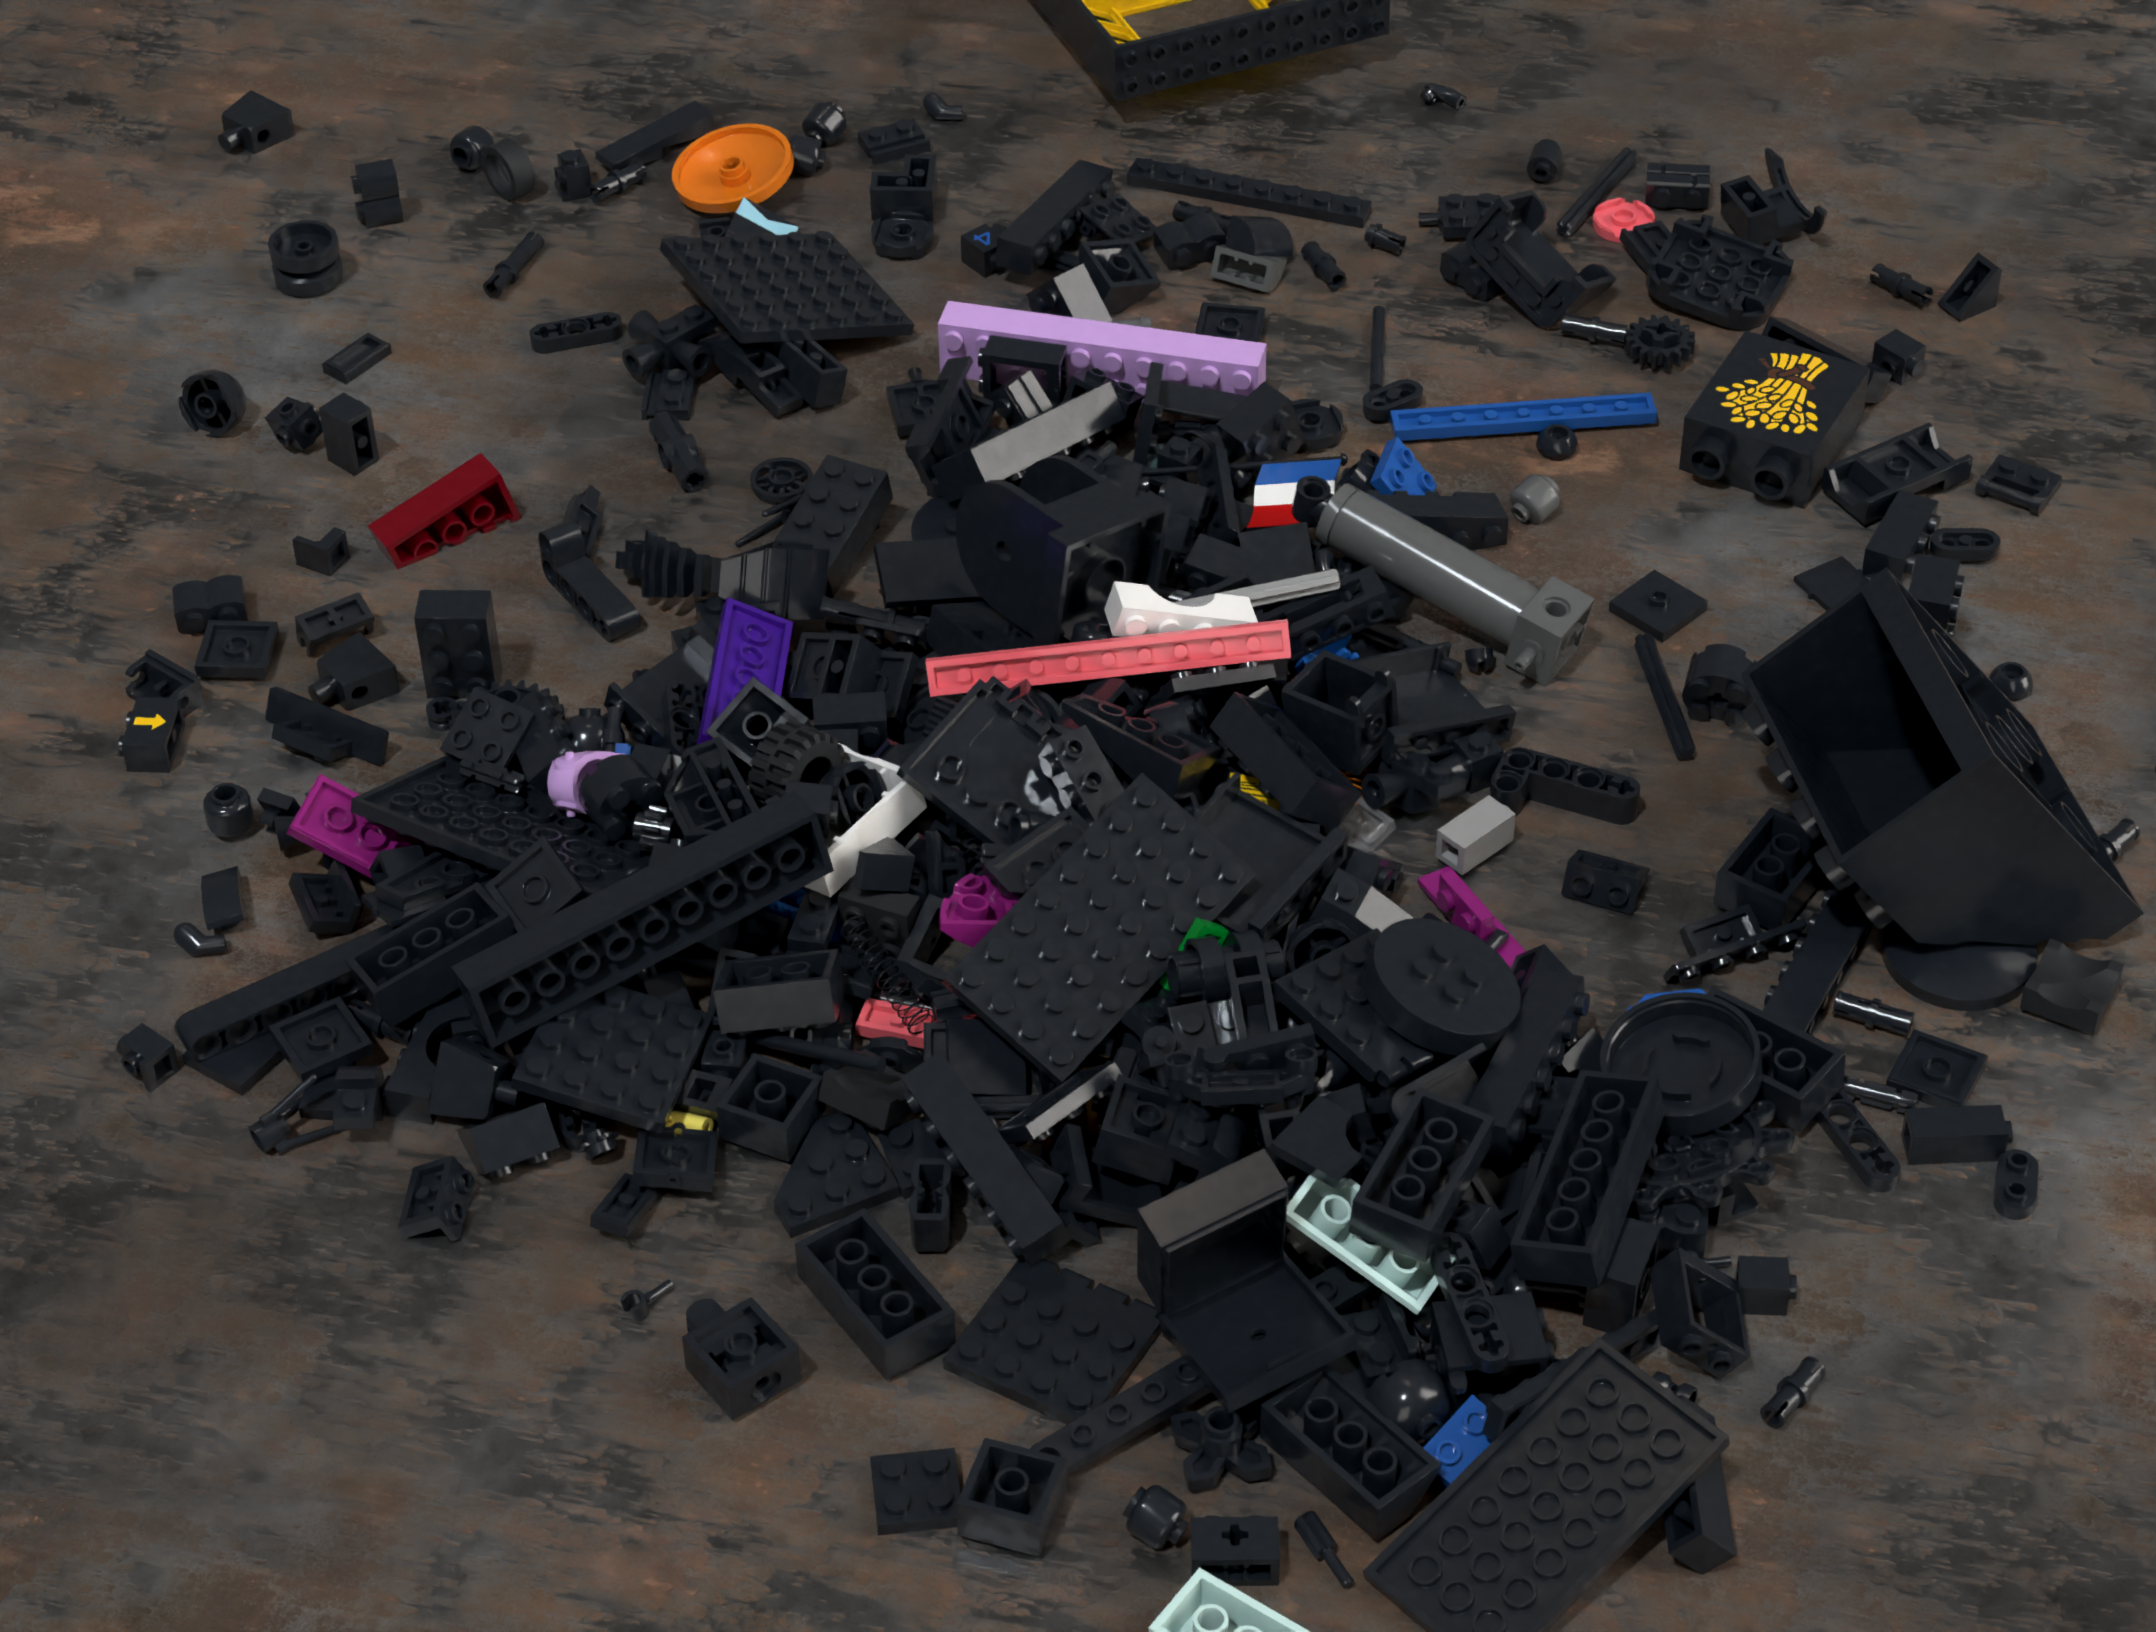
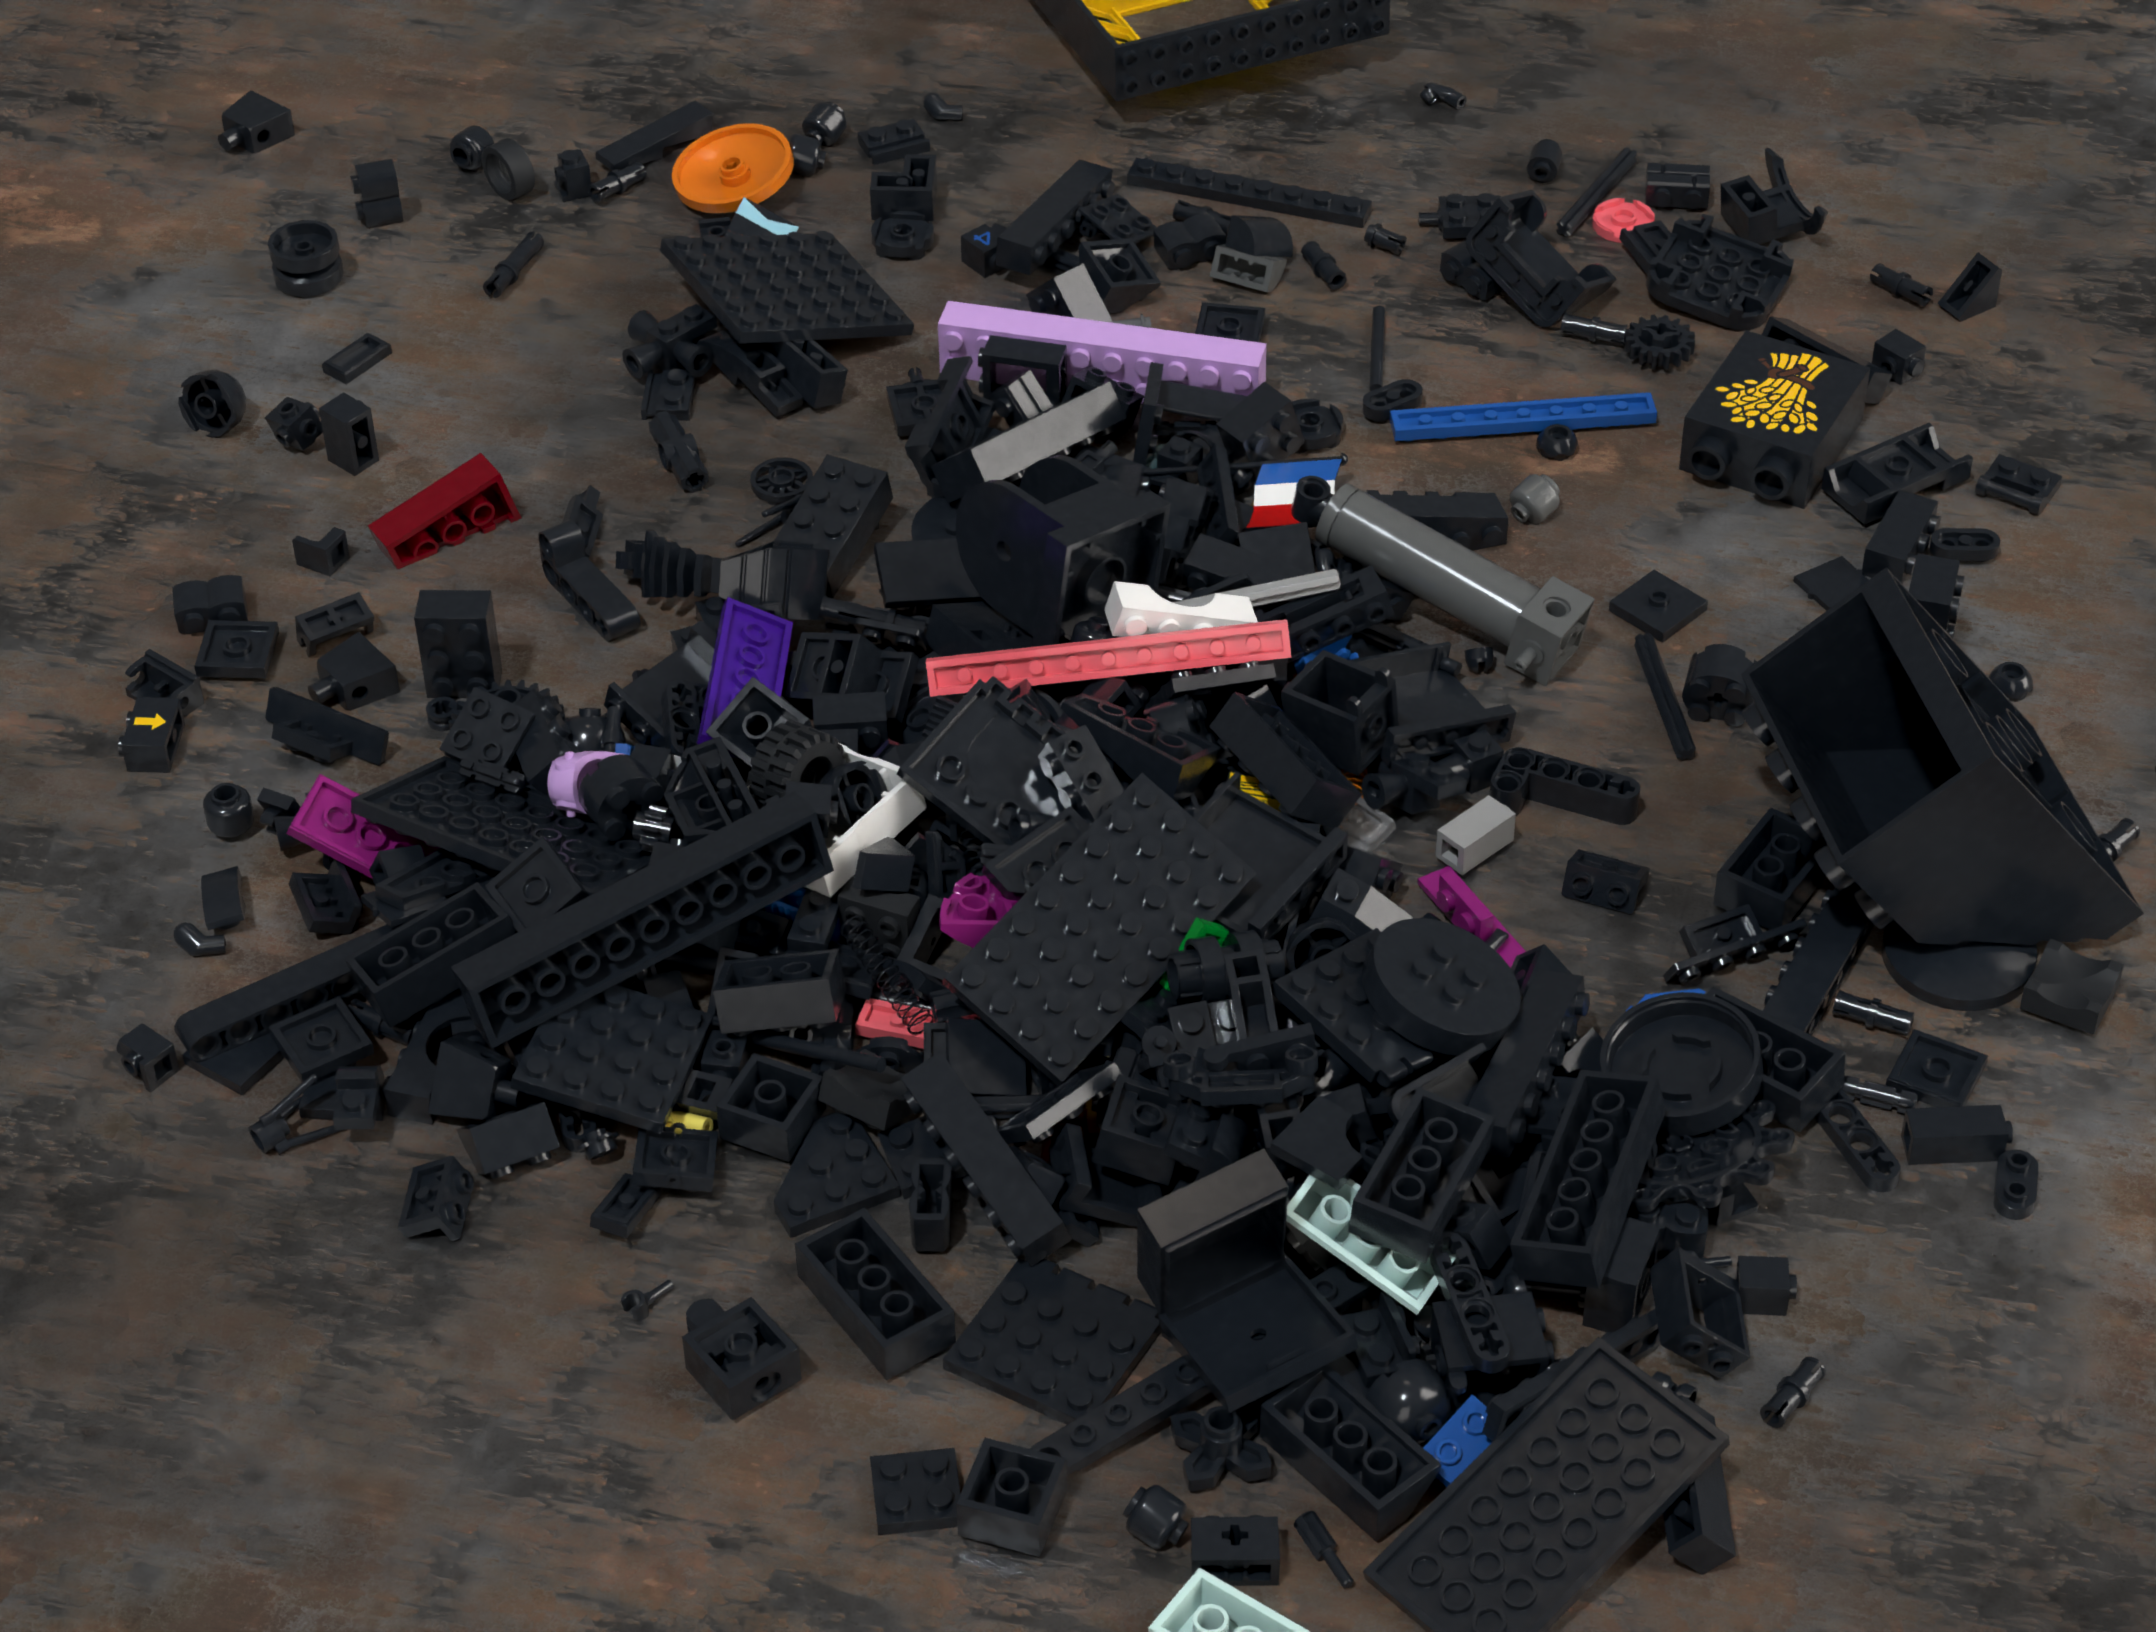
(595, 330): black beam -> none
(1361, 472): black piece -> none
(1401, 471): blue plate -> none

